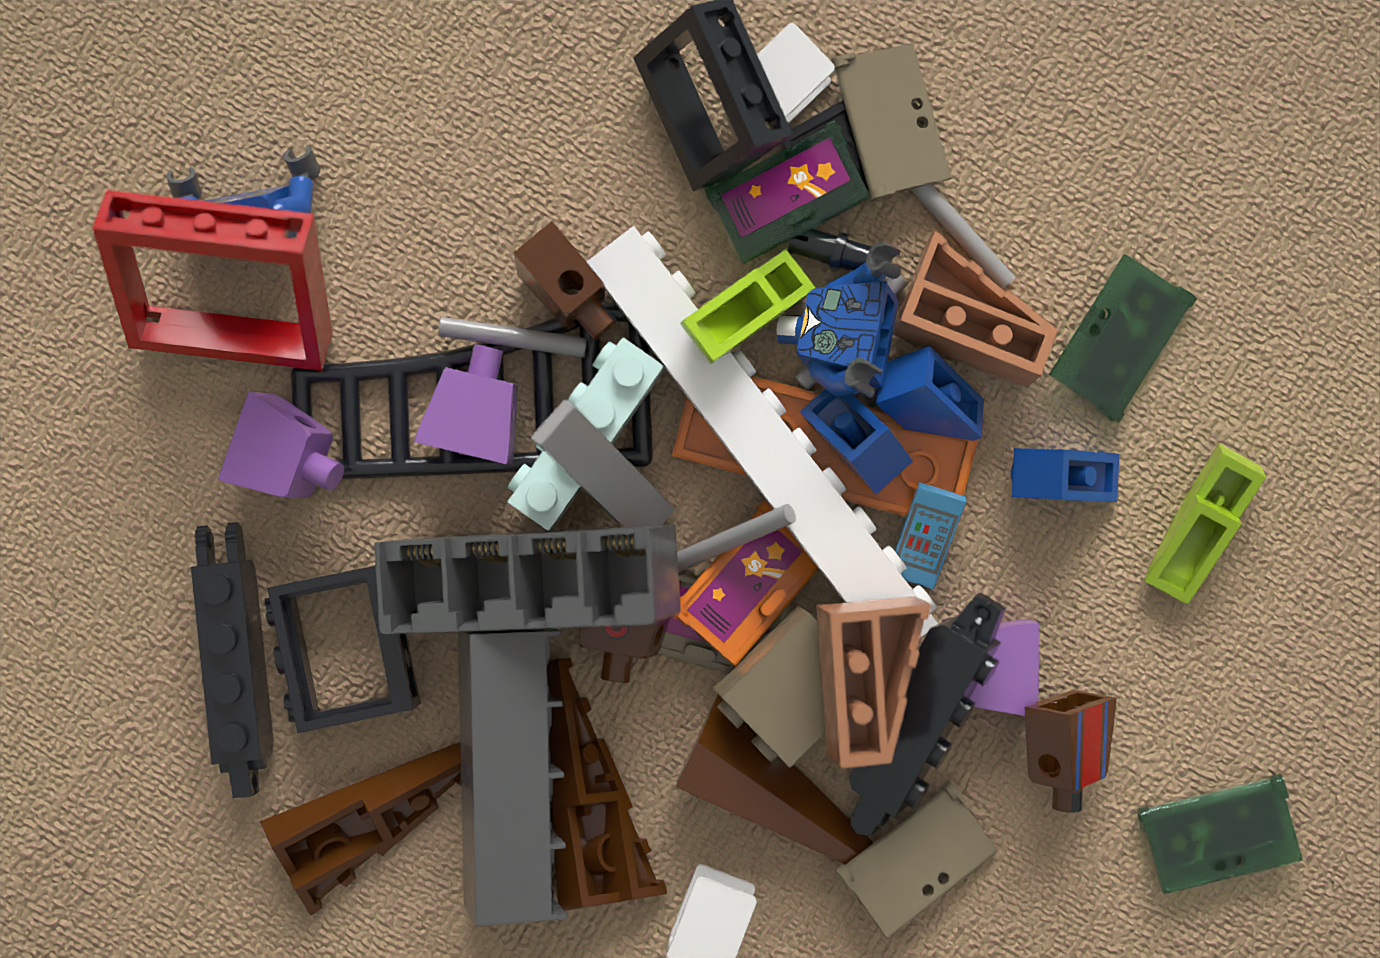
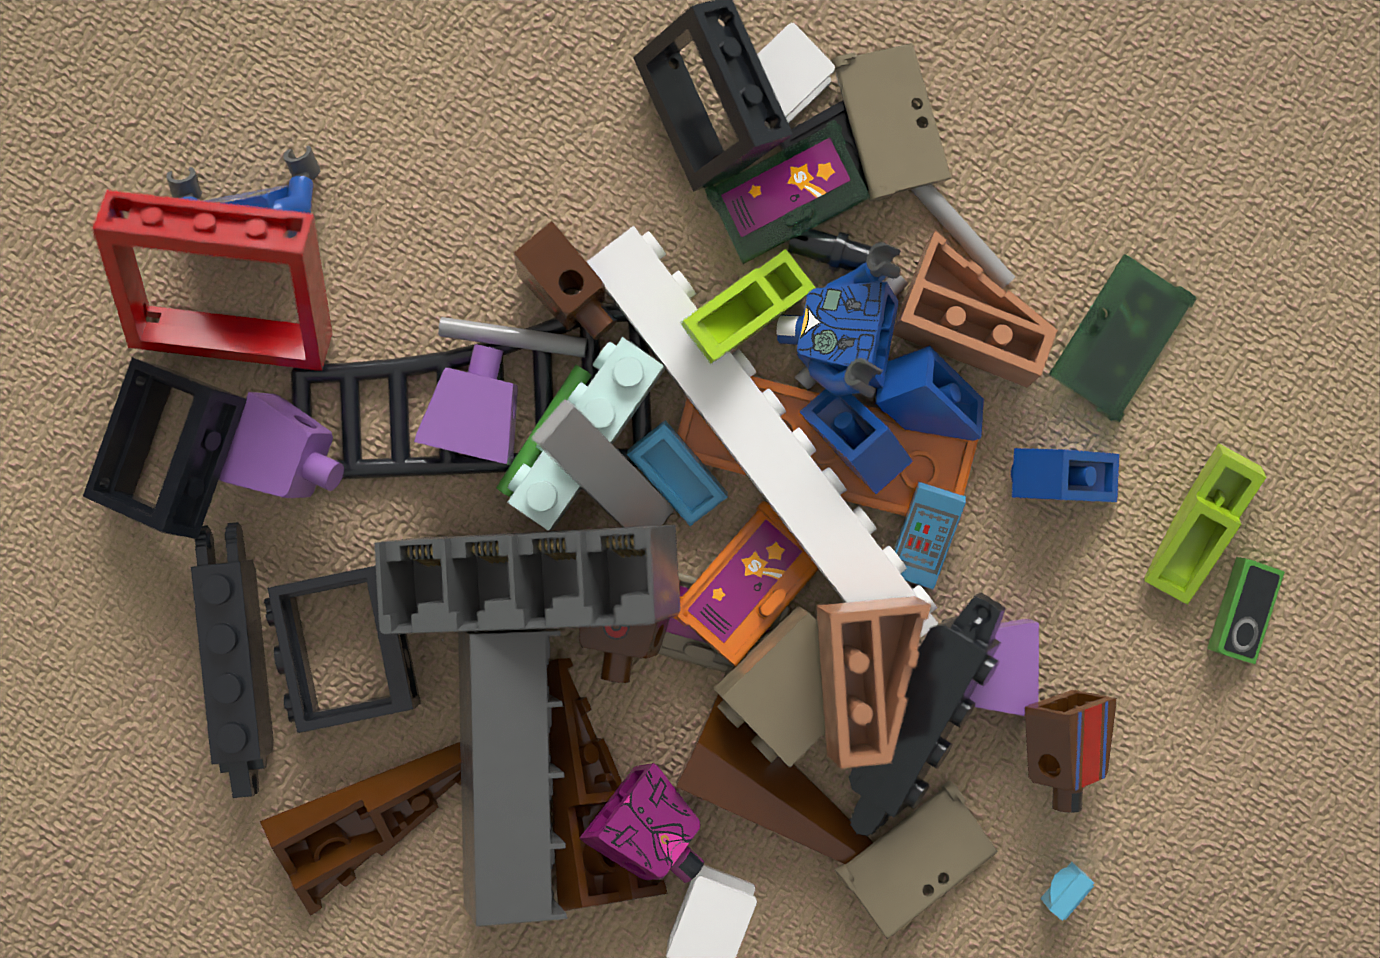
(196, 459): none -> black window
(529, 452): none -> bright green bar
(647, 827): none -> magenta torso
(677, 473): none -> dark azure tile
(736, 536): light grey bar -> none
(1067, 891): none -> medium azure tile
(1204, 835): clear green door -> none
(1245, 610): none -> slope

